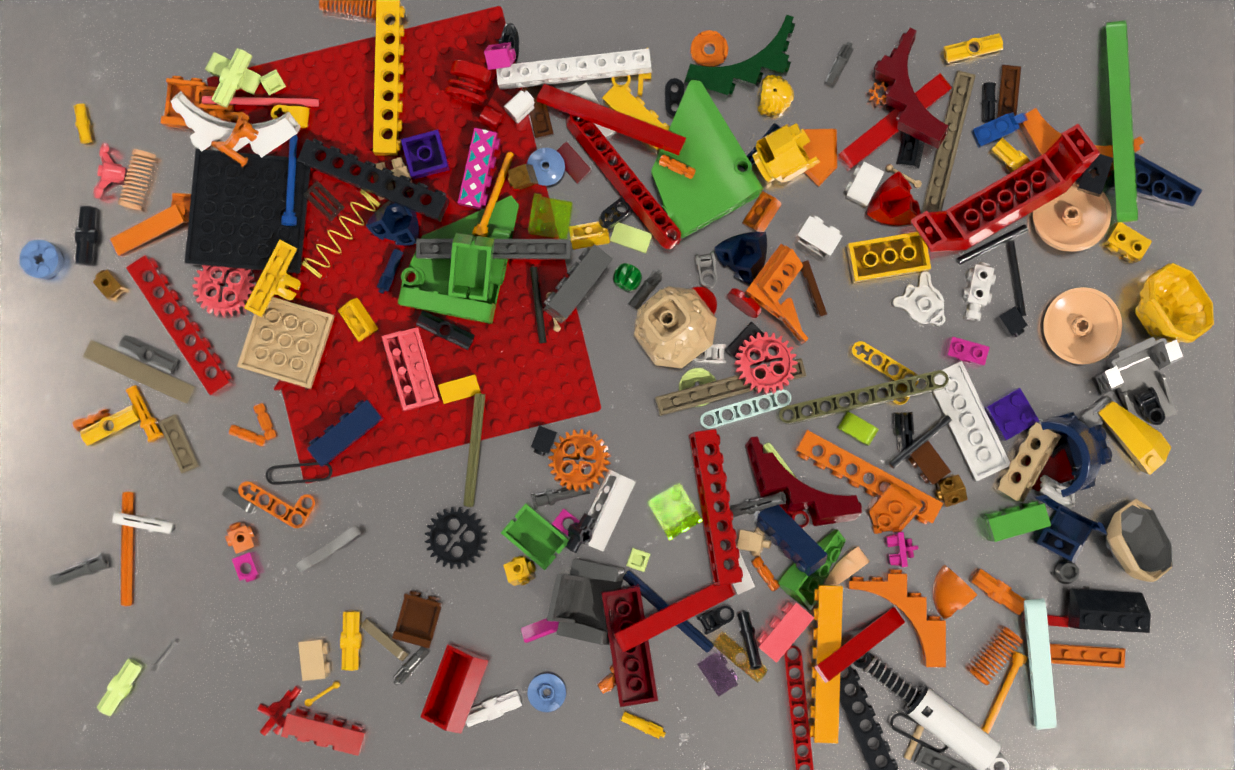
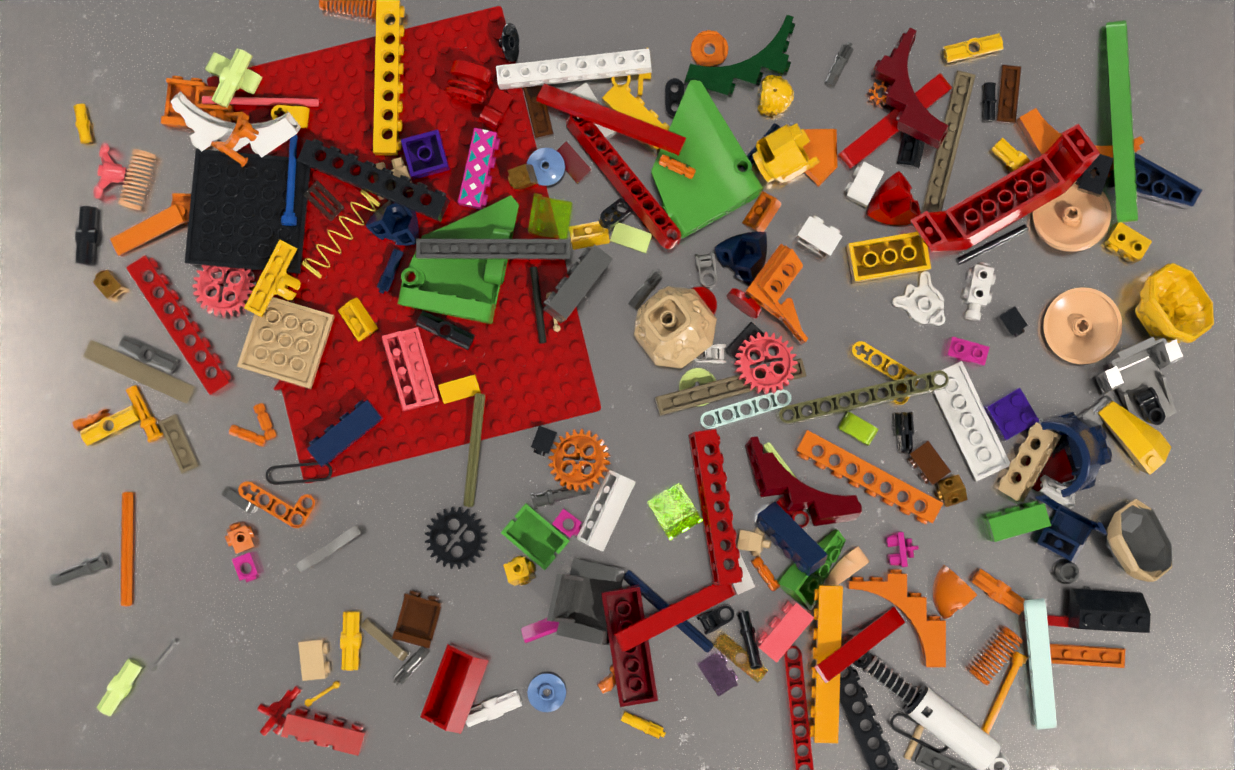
(30, 259): medium blue brick -> none
(162, 526): white pin -> none
(272, 82): yellowish green tile -> none
(471, 266): bright green piece -> none
(481, 229): light orange piece -> none
(500, 55): dark pink brick -> none
(520, 106): white brick -> none
(579, 533): black axle -> none
(627, 276): green piece -> none
(638, 559): yellowish green tile -> none
(758, 504): dark grey pin -> none
(813, 289): reddish brown tile -> none
(893, 510): orange tile -> none
(917, 183): tan hinge -> none
(920, 441): black bar -> none
(999, 128): blue hinge -> none
(1016, 277): black bar -> none

